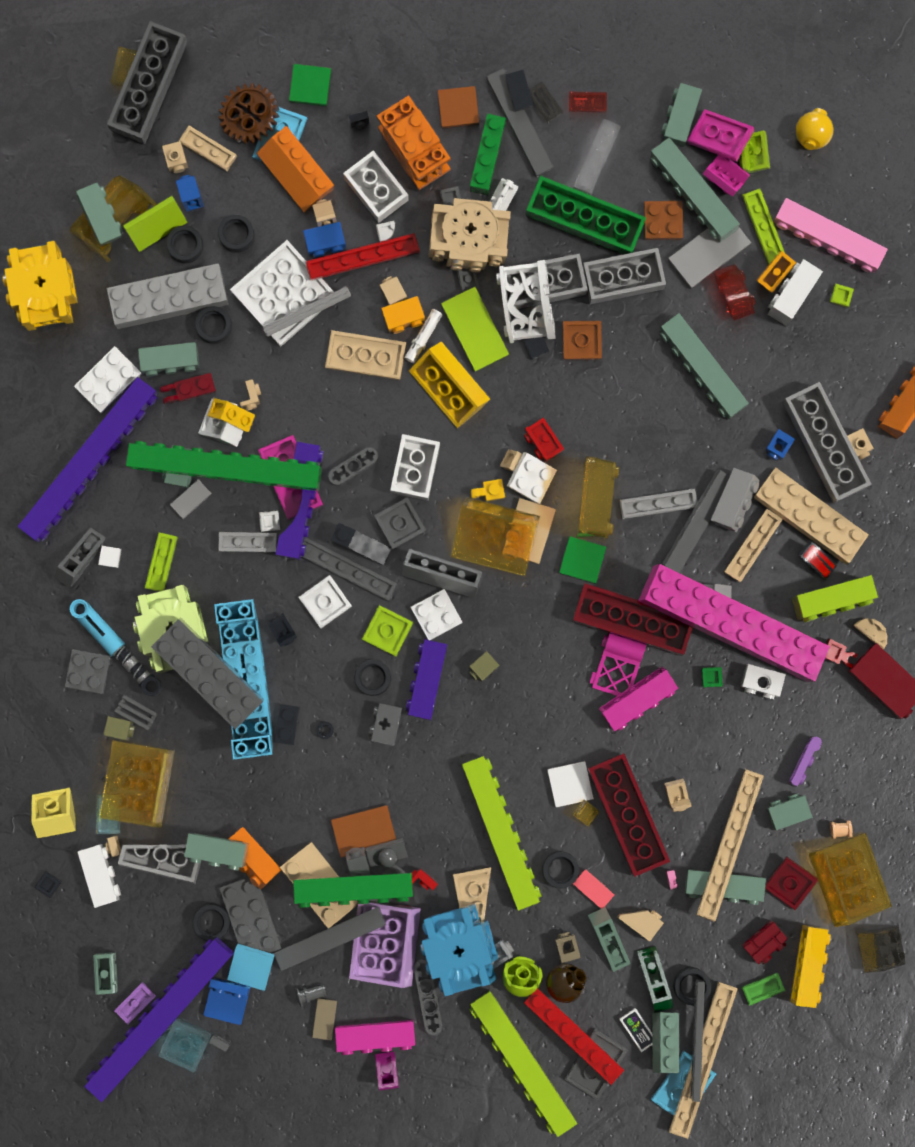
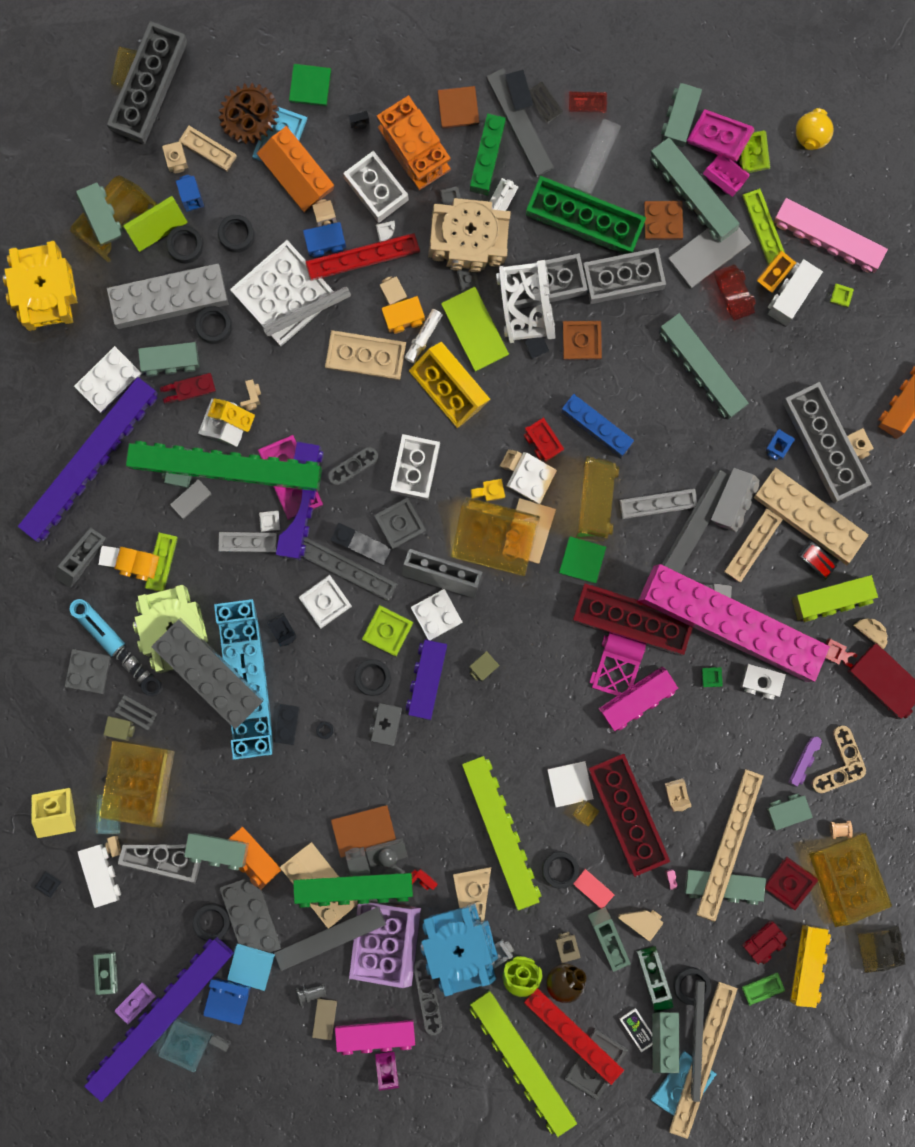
(136, 563): none -> light orange brick
(597, 426): none -> blue brick
(849, 763): none -> tan beam

